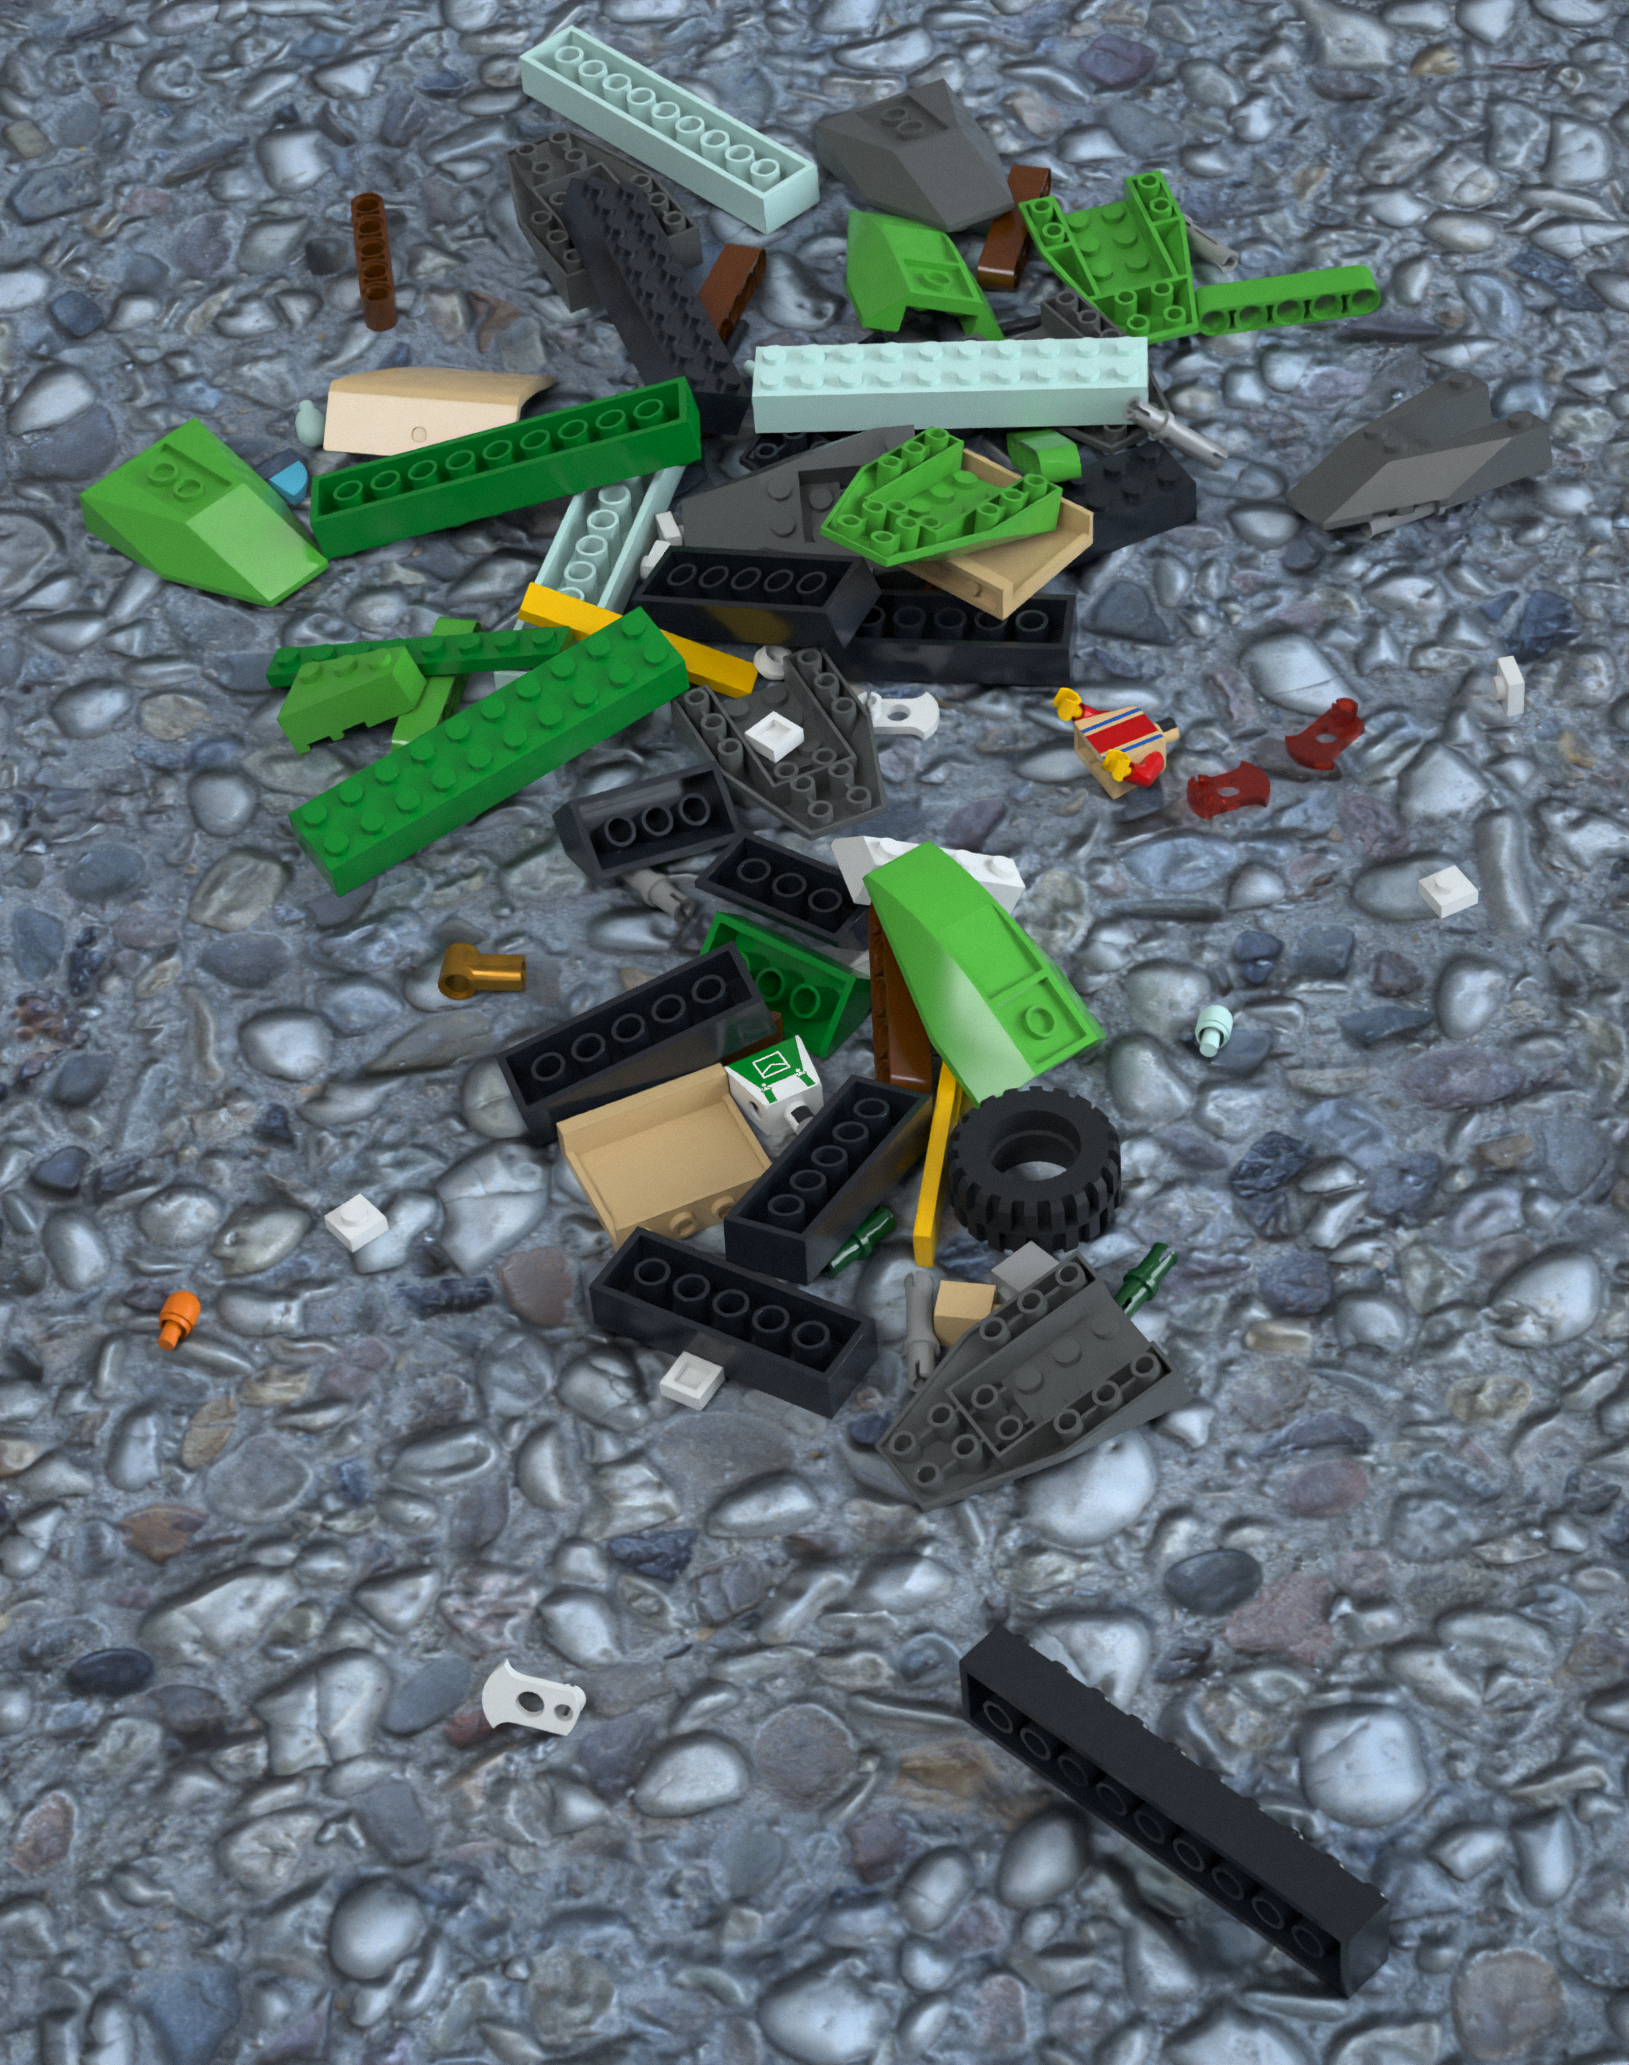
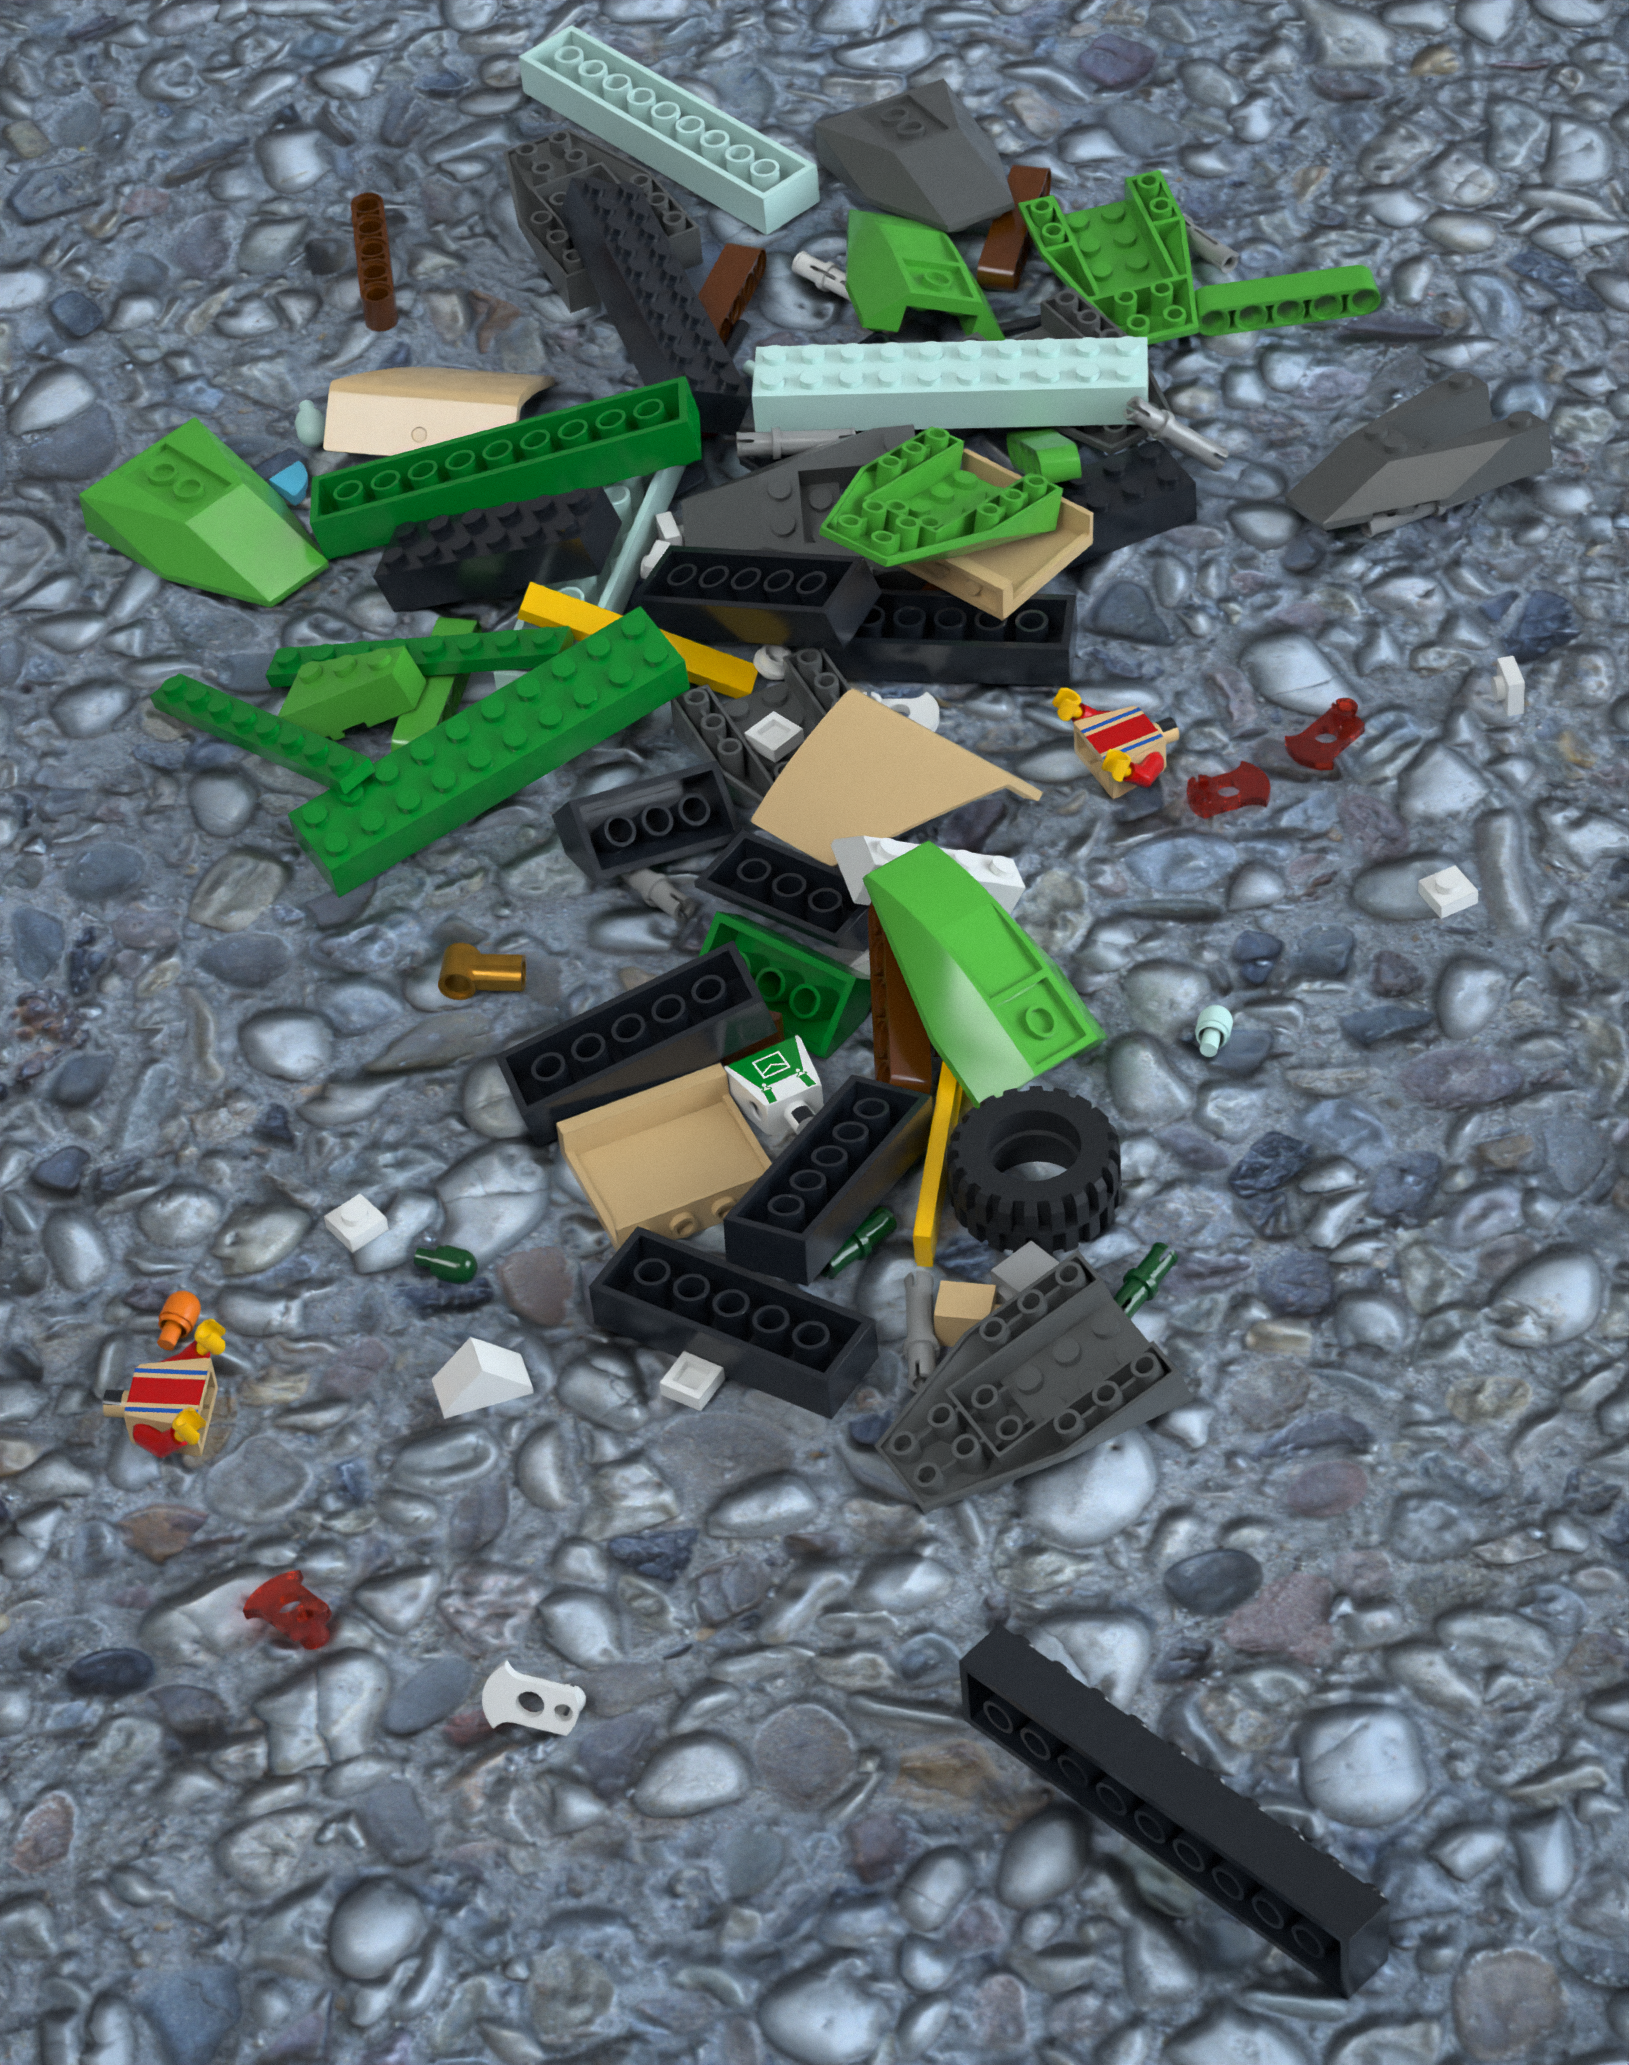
(172, 1398): none -> torso
(262, 733): none -> green plate
(302, 1623): none -> clear red piece
(448, 1263): none -> dark green cylinder
(479, 1378): none -> white slope
(498, 549): none -> black brick
(786, 442): none -> light grey pin
(816, 270): none -> white pin
(873, 777): none -> tan panel

